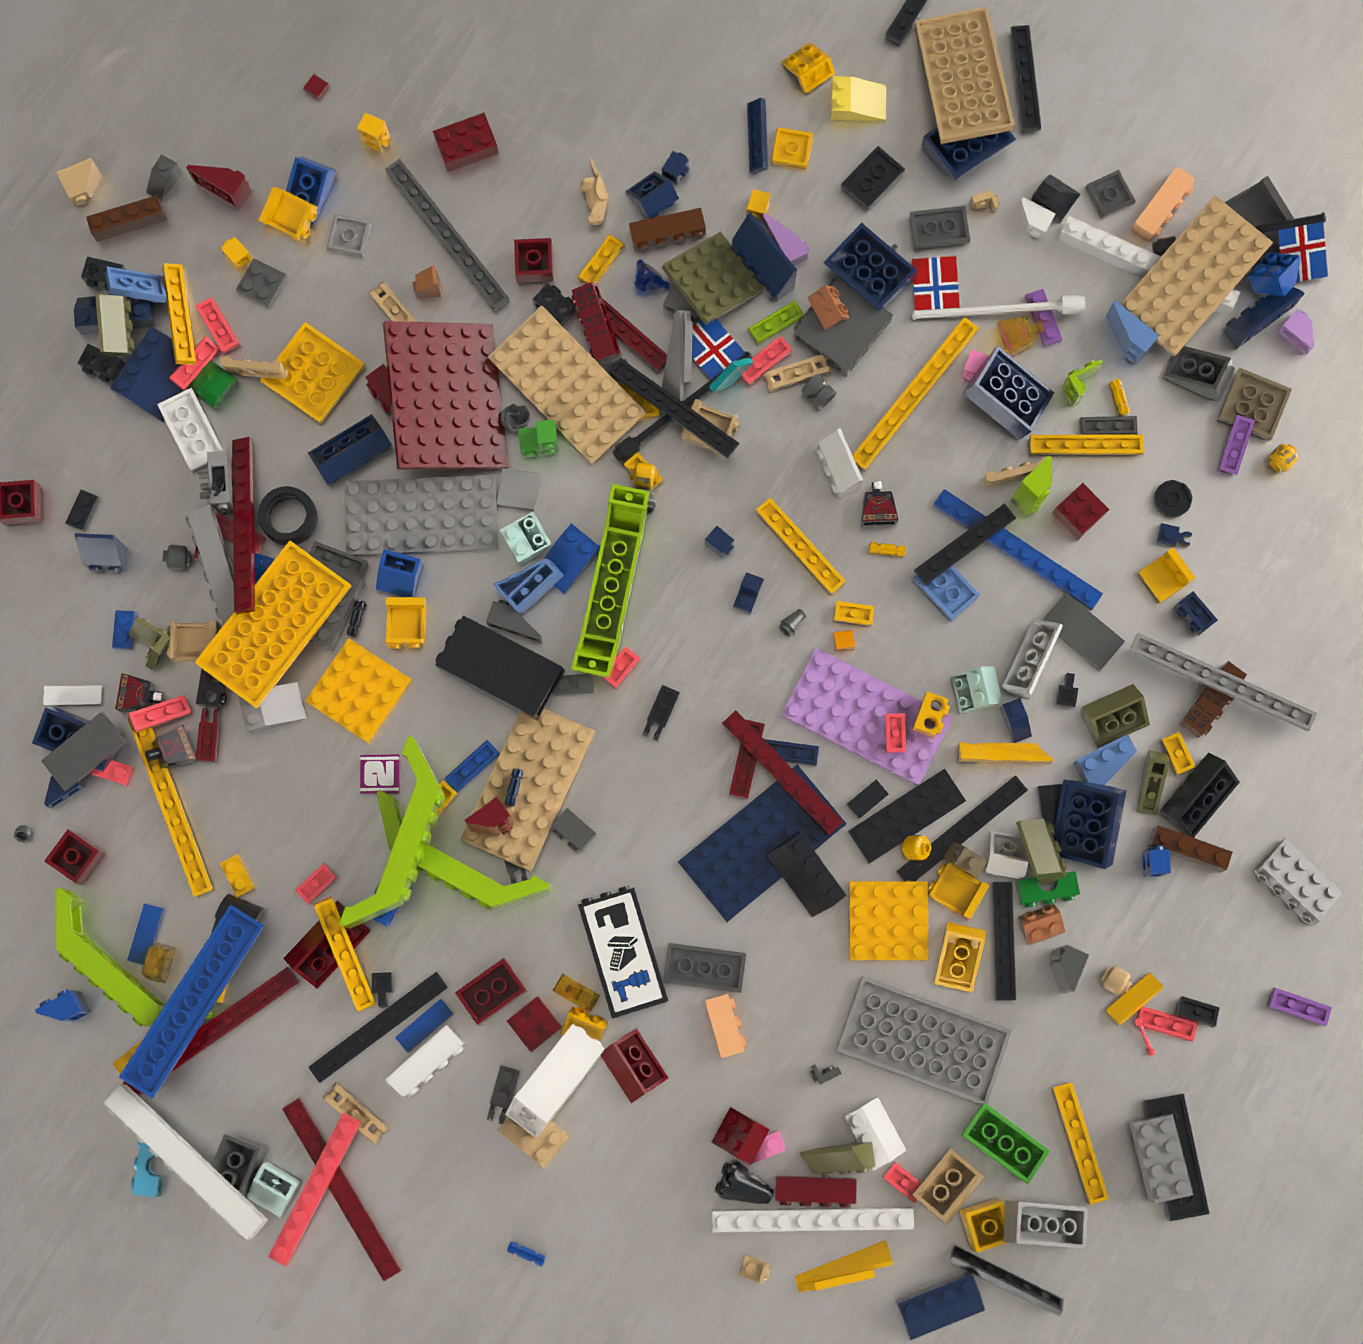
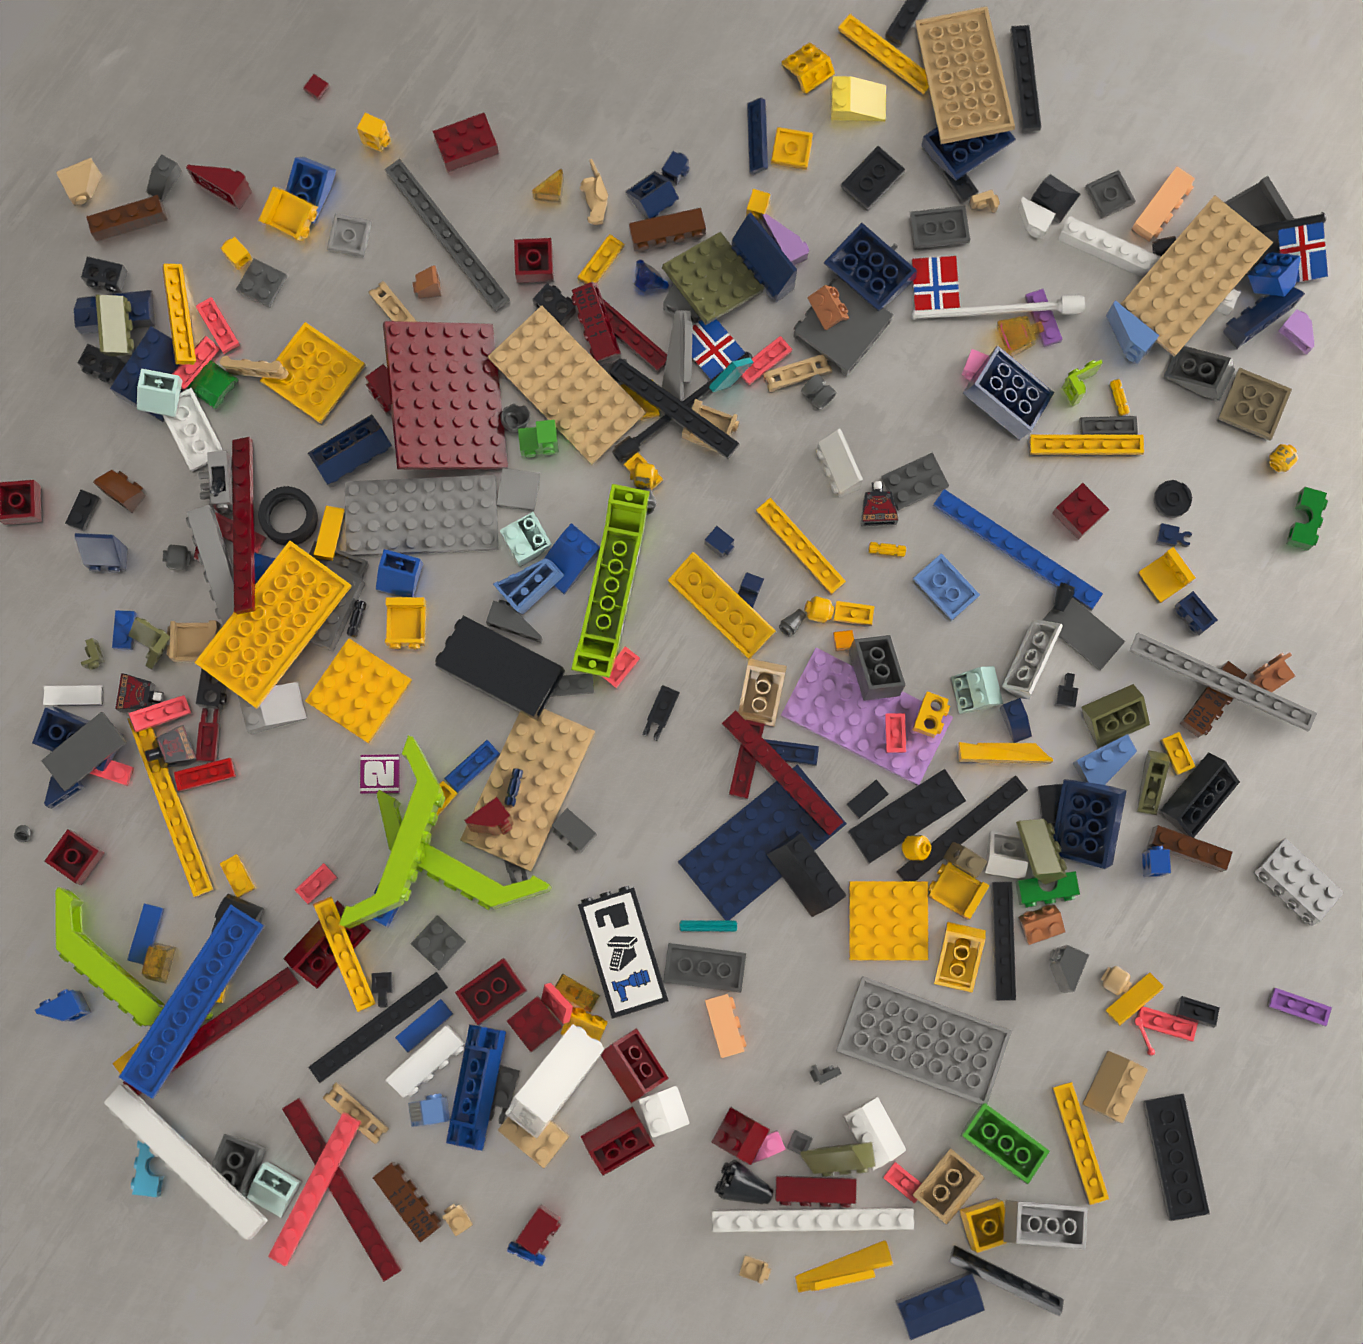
(93, 650): none -> olive bracket
(120, 490): none -> reddish brown slope
(135, 284): medium blue plate -> none
(158, 392): none -> light aqua slope
(204, 774): none -> red plate
(329, 533): none -> yellow tile
(407, 1202): none -> reddish brown brick
(429, 1111): none -> medium blue wedge
(438, 942): none -> dark grey plate
(457, 1219): none -> tan bracket
(476, 1087): none -> blue slope
(538, 1230): none -> dark red brick
(551, 188): none -> clear yellow slope
(556, 1003): none -> coral plate
(617, 1141): none -> dark red slope
(664, 1111): none -> white slope
(707, 925): none -> teal axle
(721, 605): none -> yellow plate
(762, 691): none -> tan slope
(776, 322): lime tile -> none
(799, 1142): none -> dark grey plate
(819, 609): none -> yellow head
(876, 667): none -> dark grey brick
(884, 53): none -> yellow plate
(914, 393): yellow plate -> none
(915, 481): none -> dark grey plate
(962, 187): none -> black plate
(964, 544): black plate -> none
(1009, 474): tan plate -> none
(1034, 488): lime slope -> none
(1063, 596): none -> black cone
(1115, 1087): none -> tan slope
(1161, 1158): light grey brick -> none
(1236, 444): medium lavender plate -> none
(1275, 675): none -> nougat bracket
(1312, 503): none -> green arch

